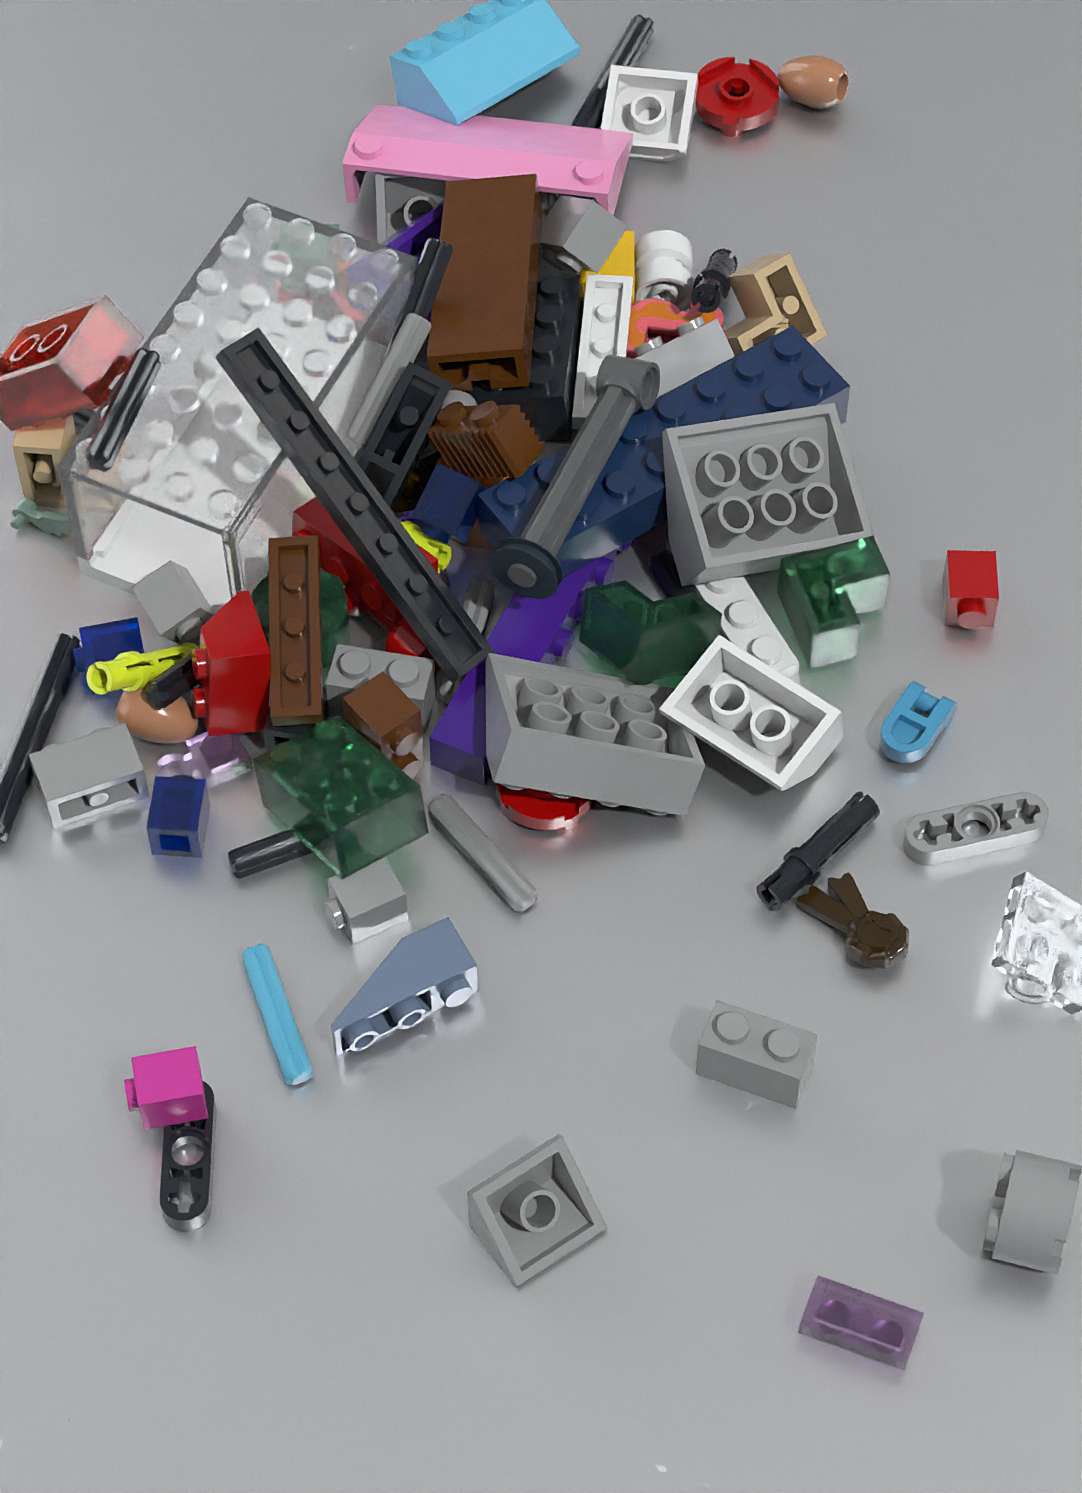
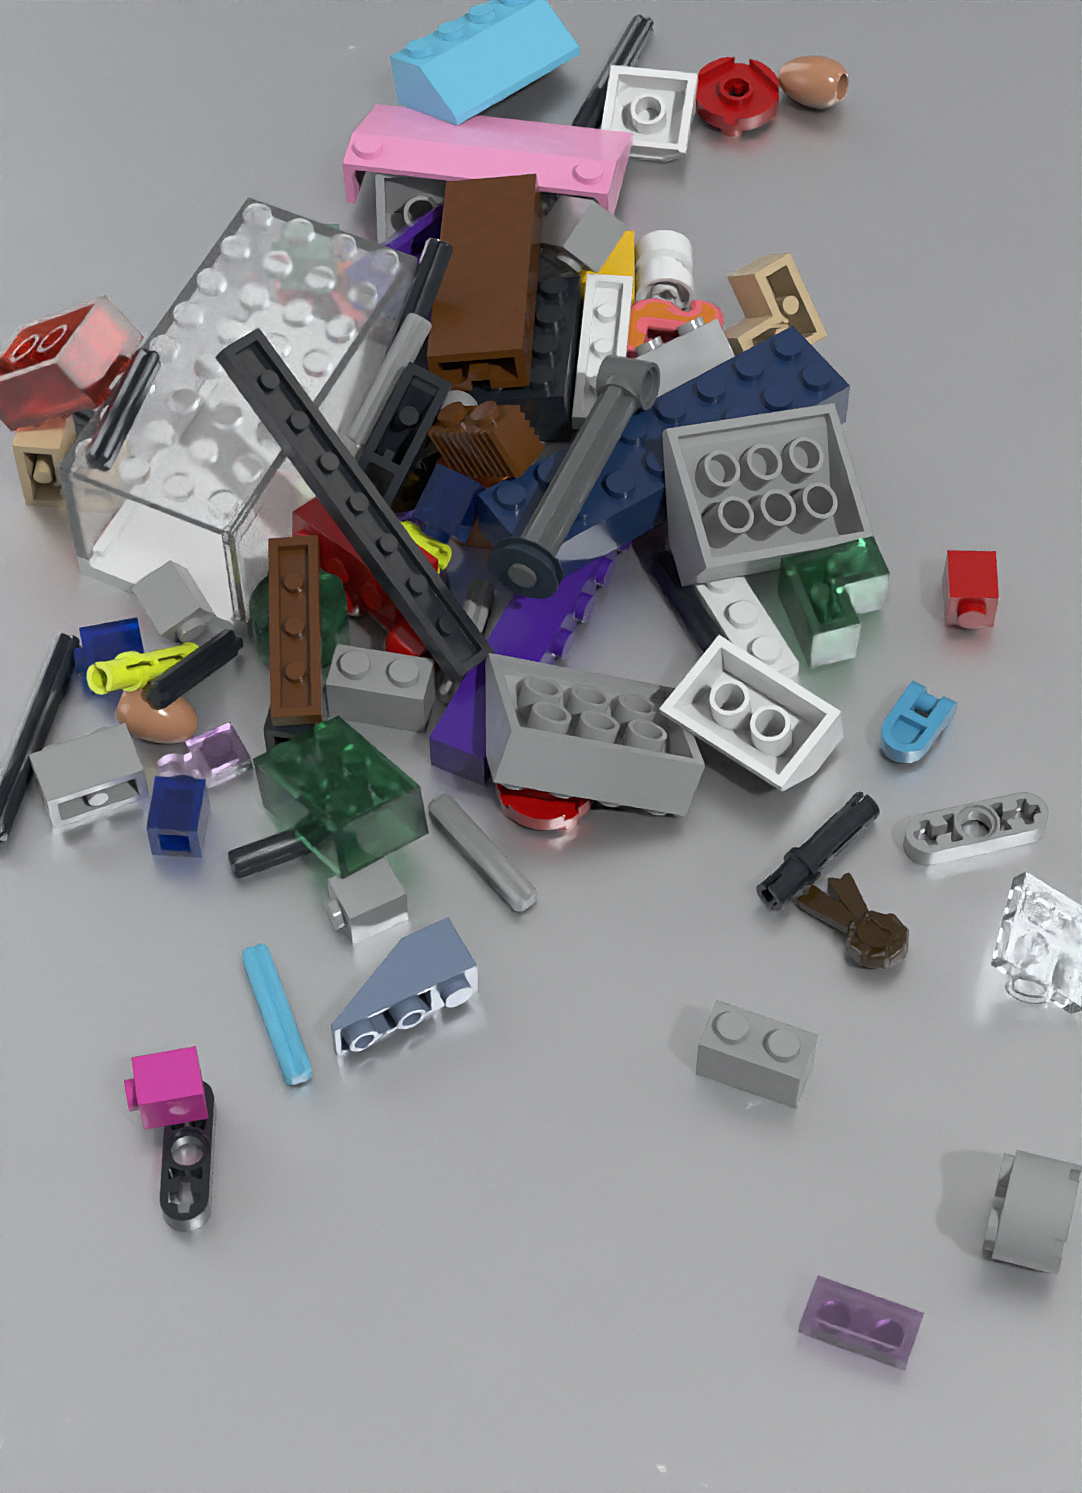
(50, 522): sand green piece -> none
(232, 670): red slope -> none
(387, 721): reddish brown brick -> none
(534, 1211): light grey slope -> none
(647, 636): clear green brick -> none
(714, 281): black pin -> none

